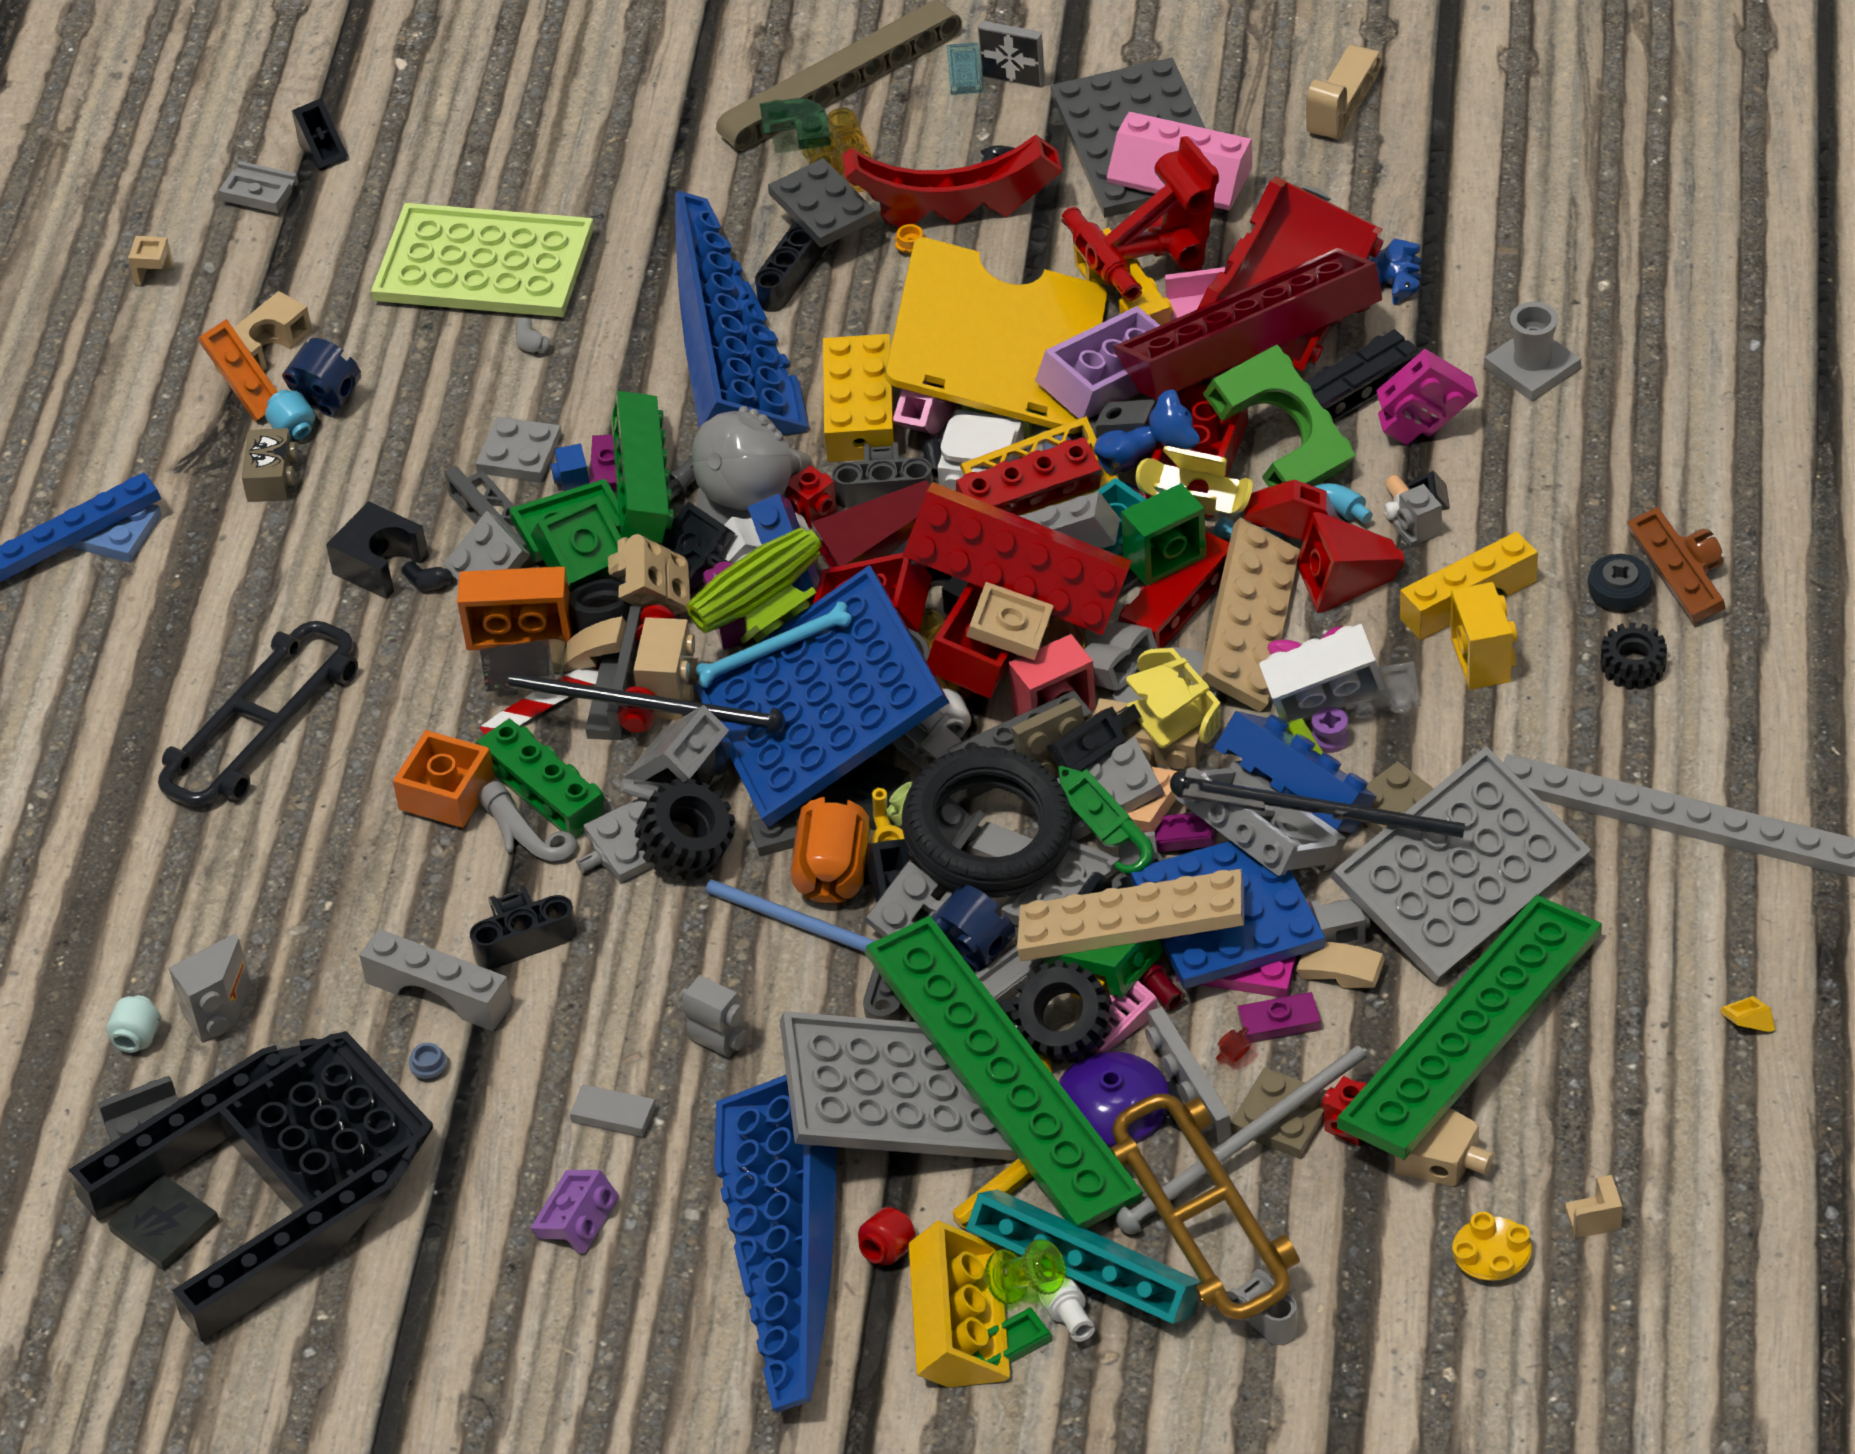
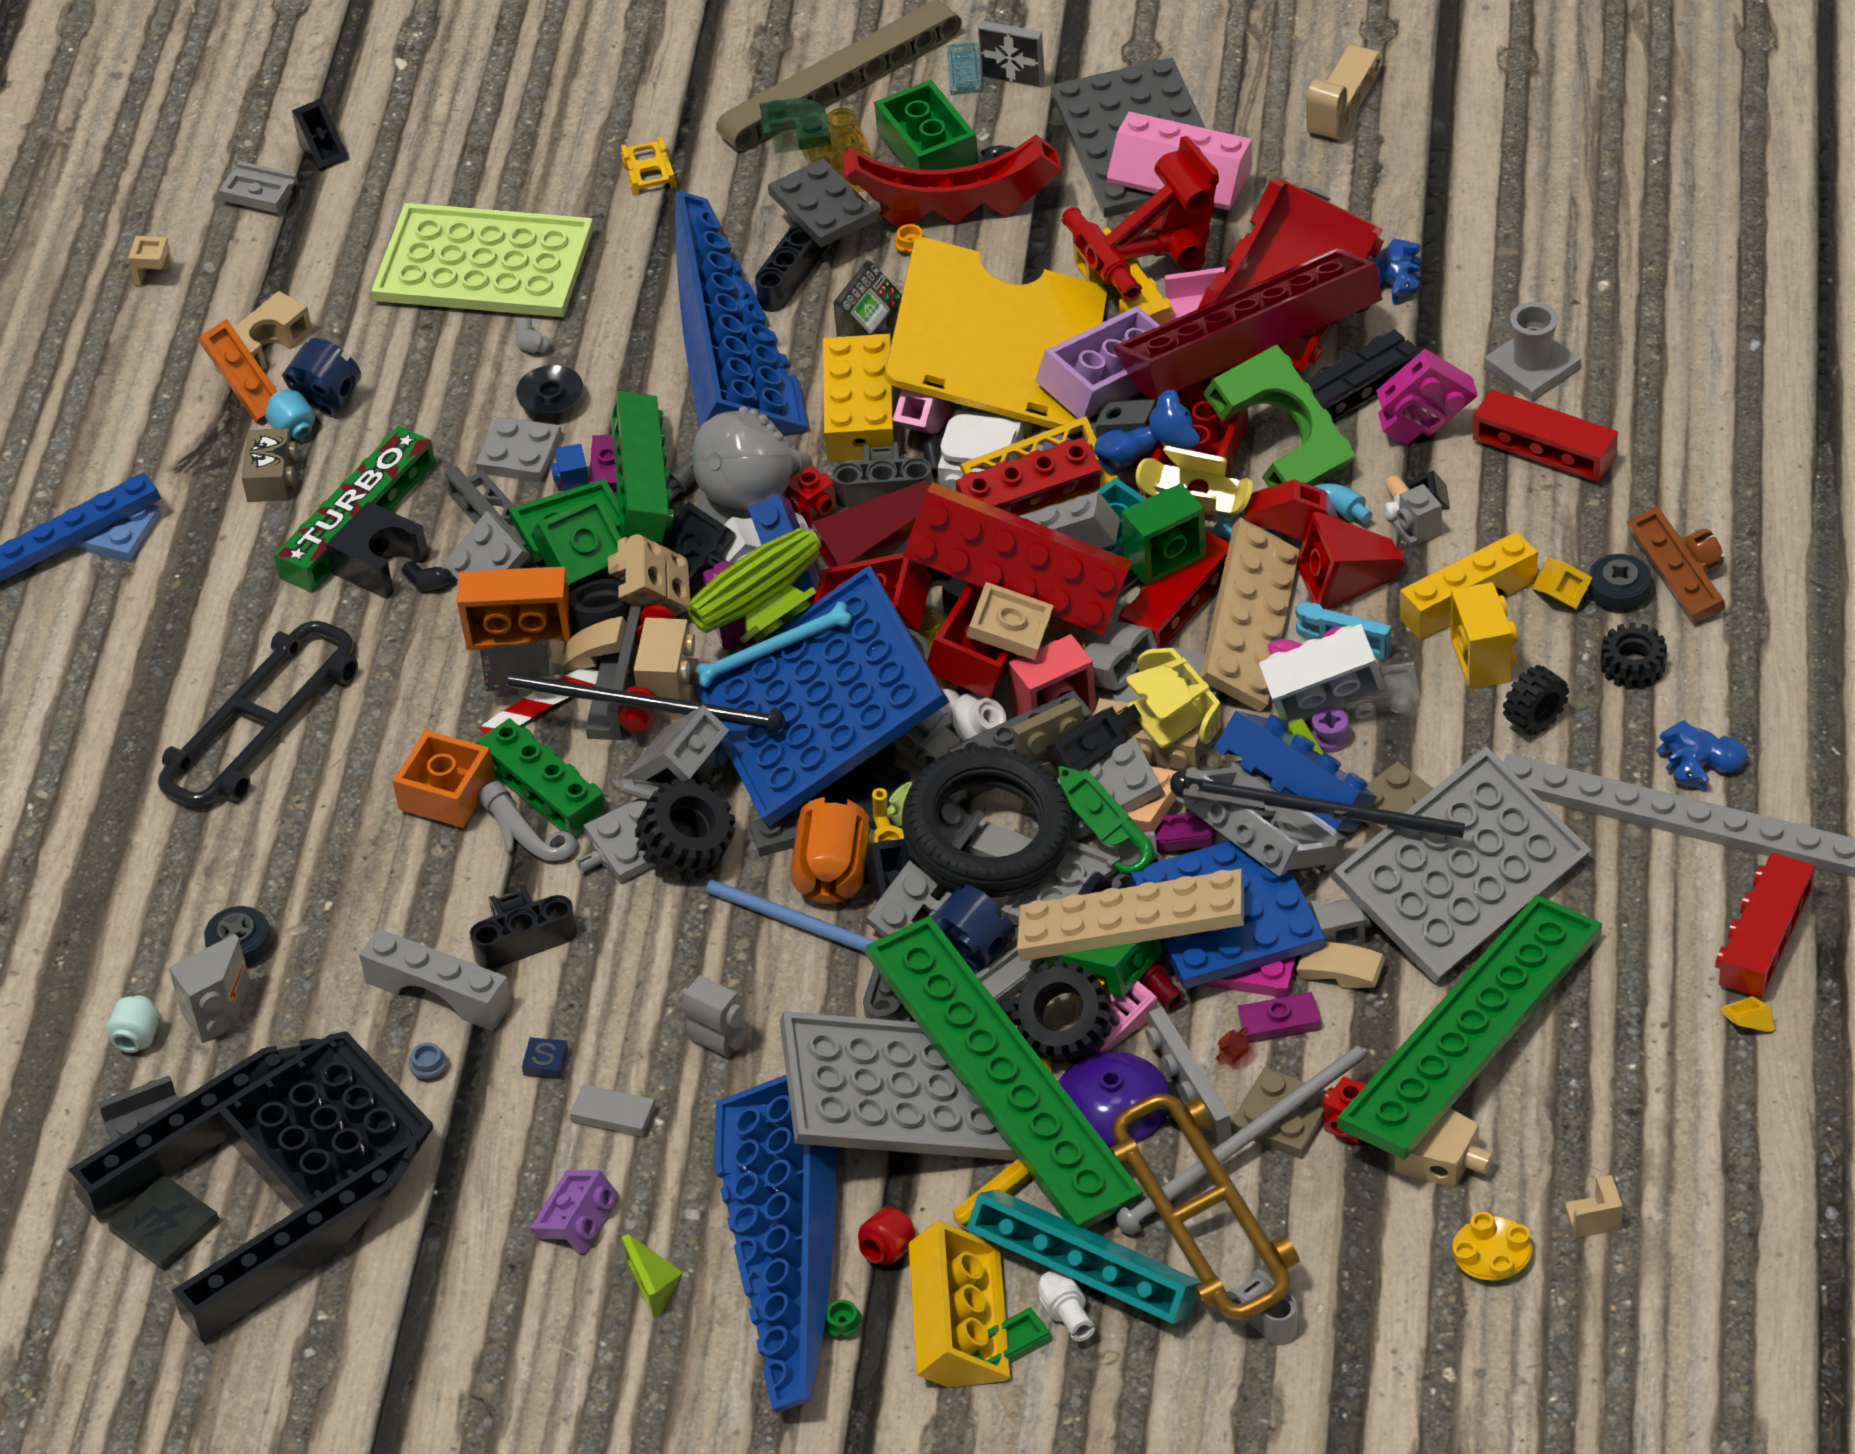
(247, 924): none -> black wheel
(380, 479): none -> green brick
(545, 1057): none -> dark blue tile
(549, 390): none -> black dish
(636, 167): none -> yellow piece
(652, 1274): none -> lime slope
(839, 1311): none -> green plate
(867, 304): none -> clear smoke slope
(925, 129): none -> green brick
(976, 714): none -> white piece
(1038, 1268): clear neon green hose -> none
(1315, 622): none -> medium azure hinge
(1535, 700): none -> black tyre
(1545, 435): none -> red brick
(1562, 582): none -> yellow panel
(1696, 748): none -> blue animal
(1765, 924): none -> red brick

